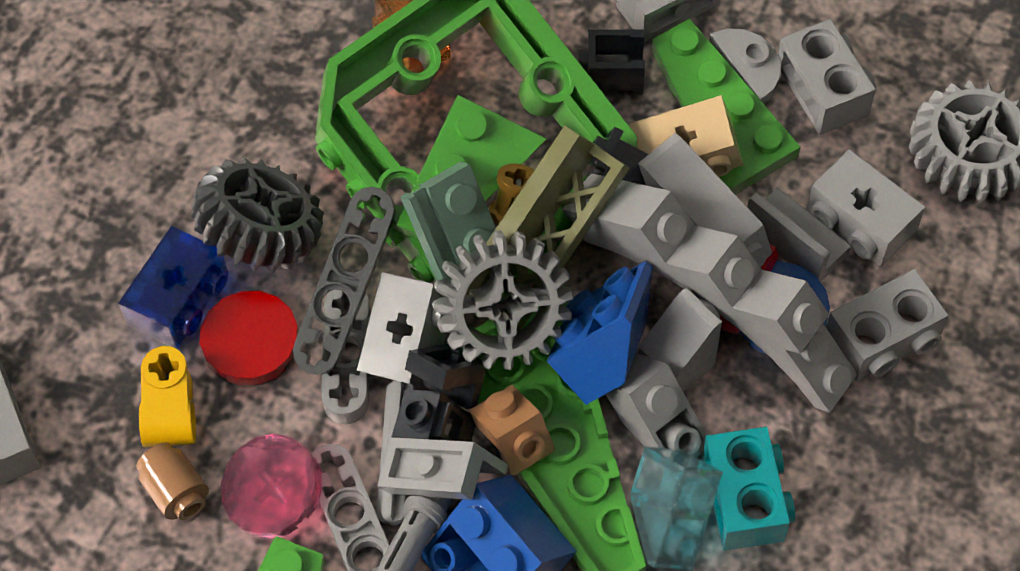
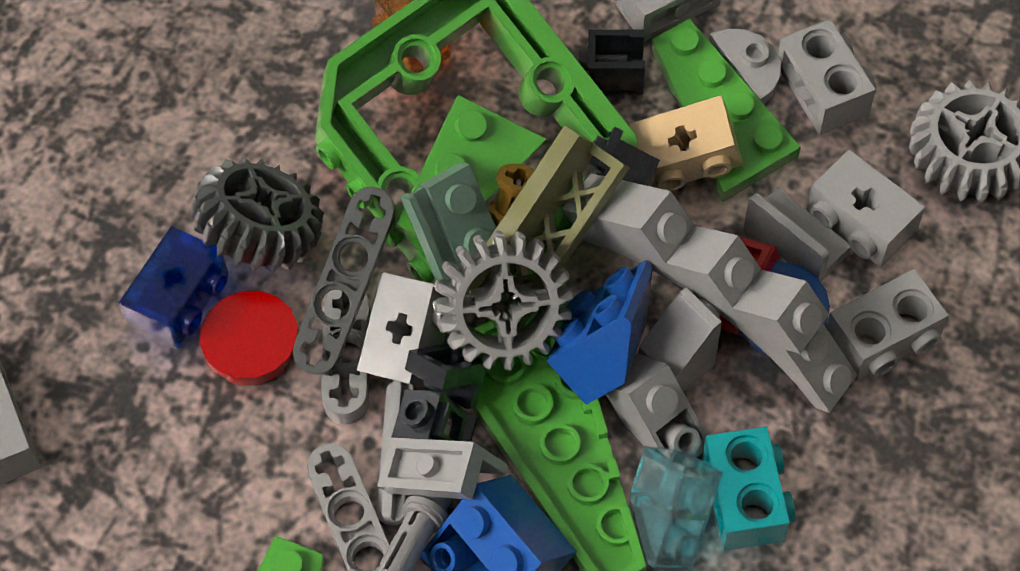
(166, 405): yellow piece -> none
(172, 482): medium nougat brick -> none
(271, 485): clear pink tile -> none
(514, 428): medium nougat bracket -> none
(703, 194): light grey slope -> none

